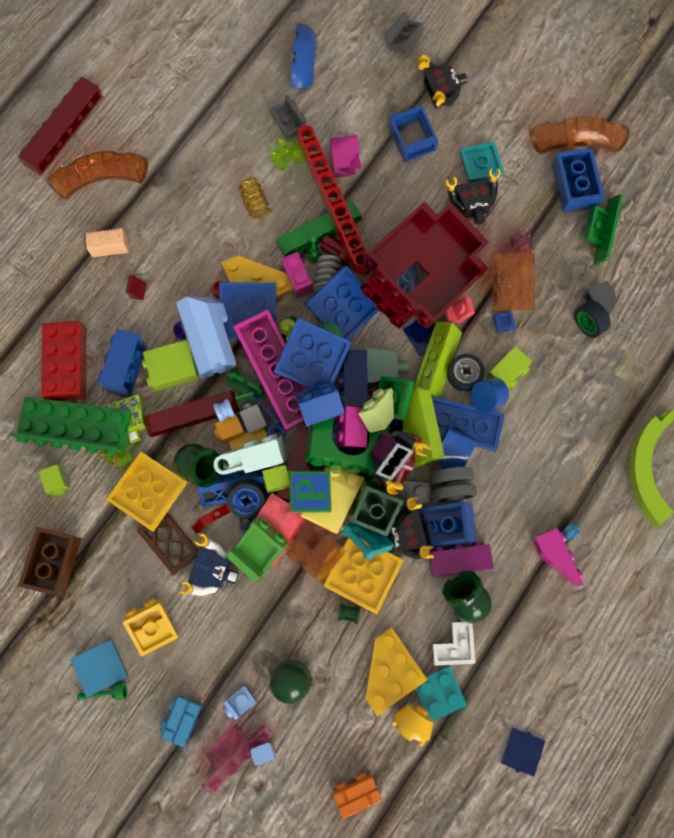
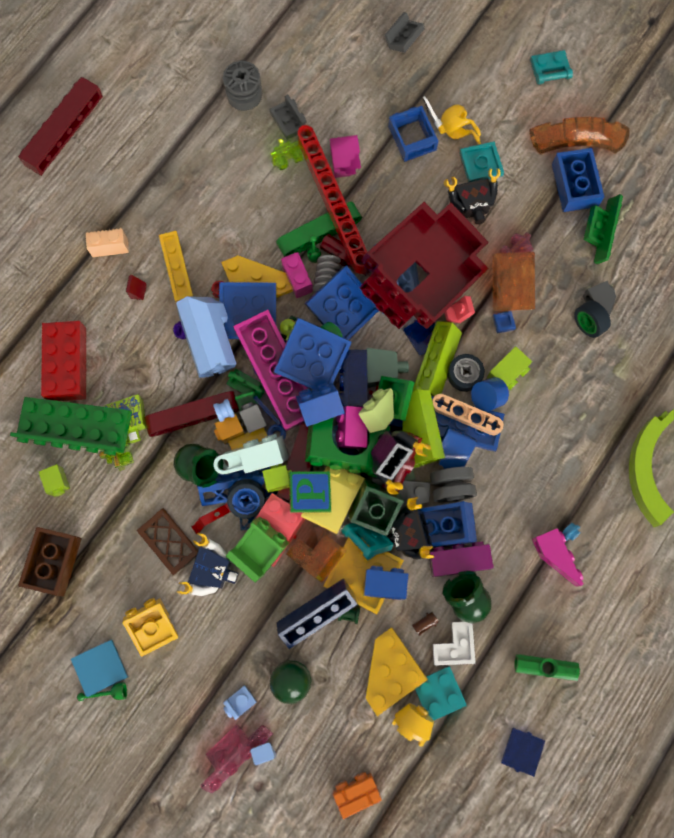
(95, 168): clear orange brick -> none
(122, 363): blue brick -> none
(146, 491): yellow plate -> none
(169, 366): lime brick -> none
(175, 265): none -> yellow plate
(180, 721): dark azure brick -> none
(242, 85): none -> dark grey wheel
(254, 198): clear yellow piece -> none
(305, 49): blue brick -> none
(316, 613): none -> dark blue brick
(385, 583): none -> blue brick
(425, 623): none -> reddish brown pin
(441, 82): black torso -> none
(452, 122): none -> yellow hair
(468, 410): none -> light nougat beam
(549, 63): none -> teal plate
(559, 668): none -> green piece

